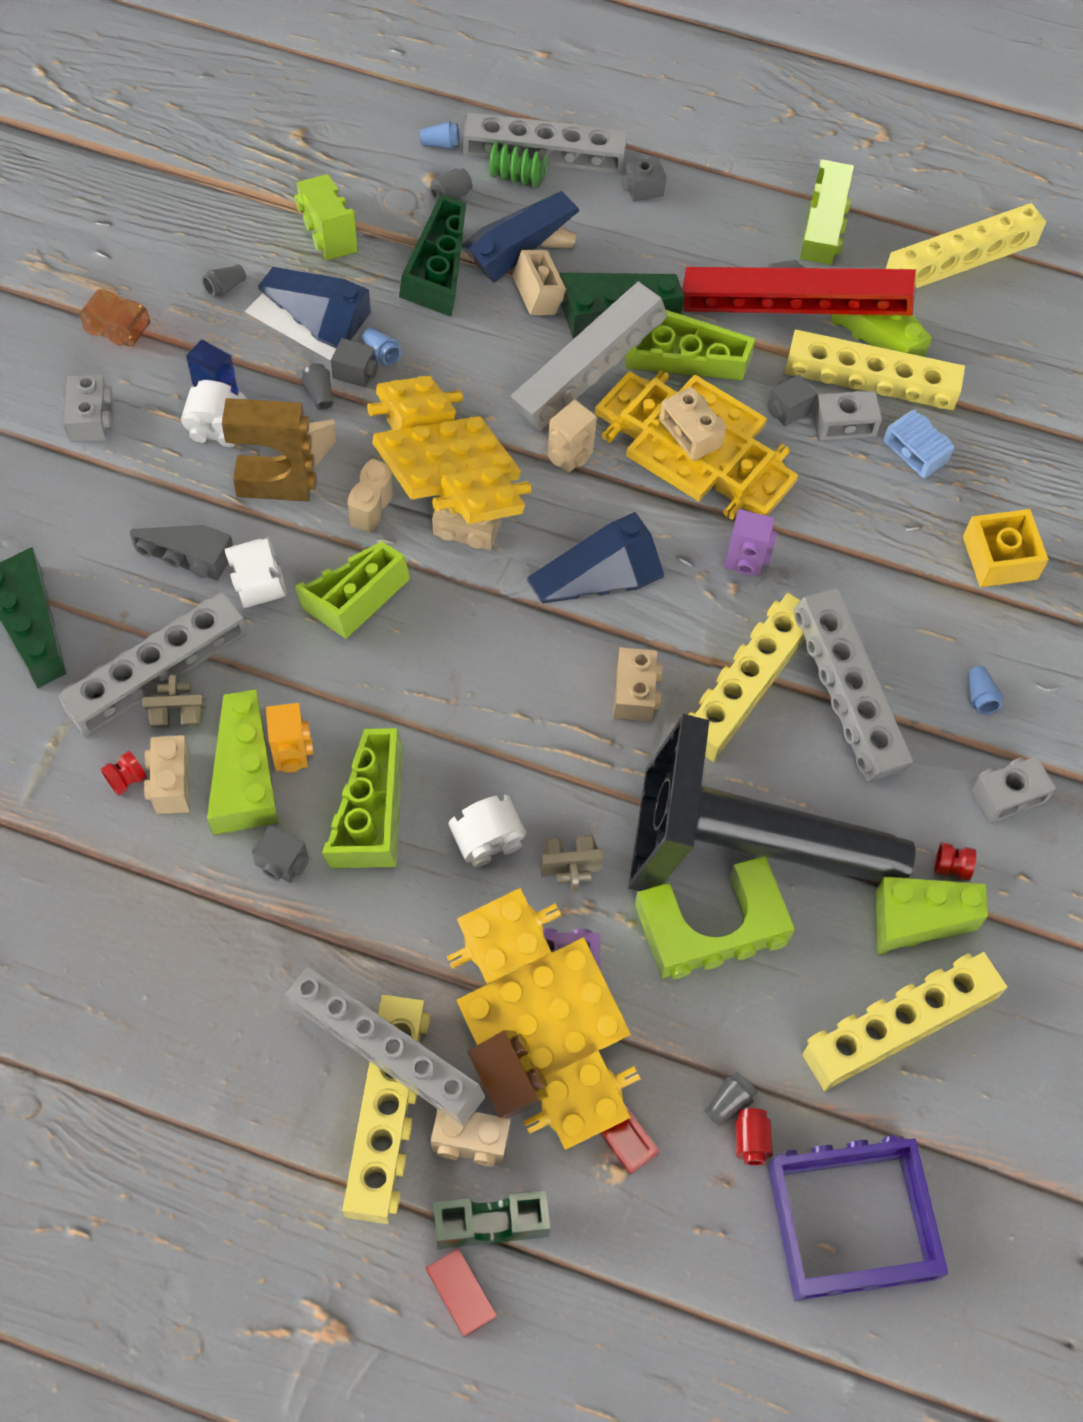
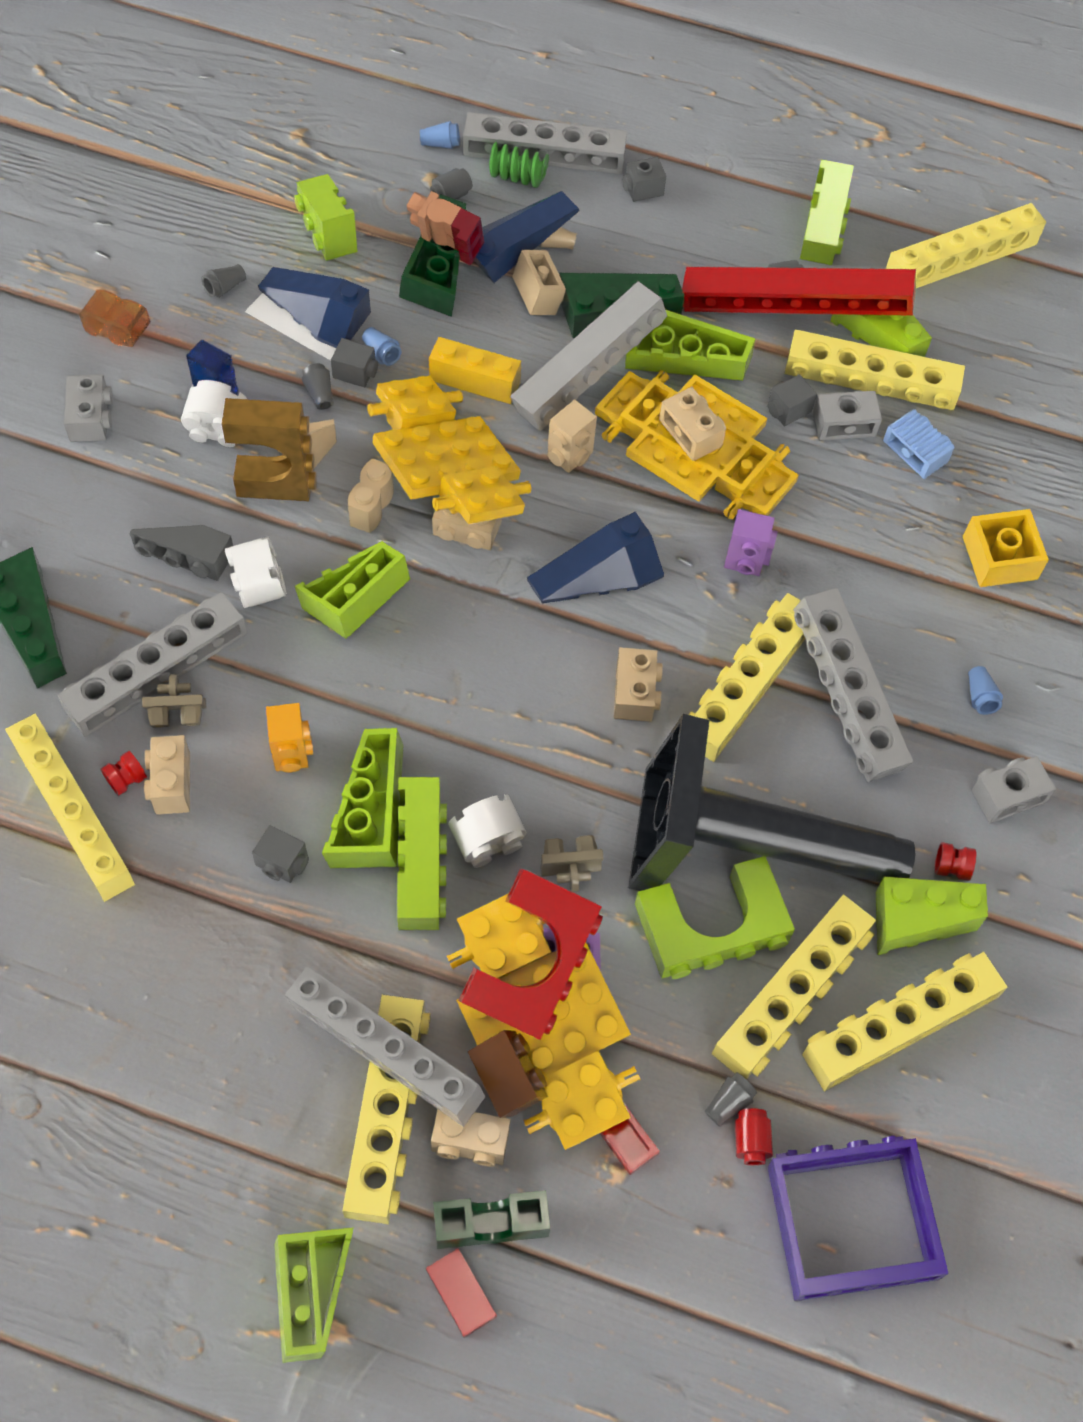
(70, 807): none -> light yellow brick
(242, 776): lime wedge -> none
(308, 1288): none -> lime wedge
(419, 854): none -> lime wedge
(447, 224): none -> hips
(474, 370): none -> yellow brick
(571, 921): none -> red arch
(842, 919): none -> light yellow brick

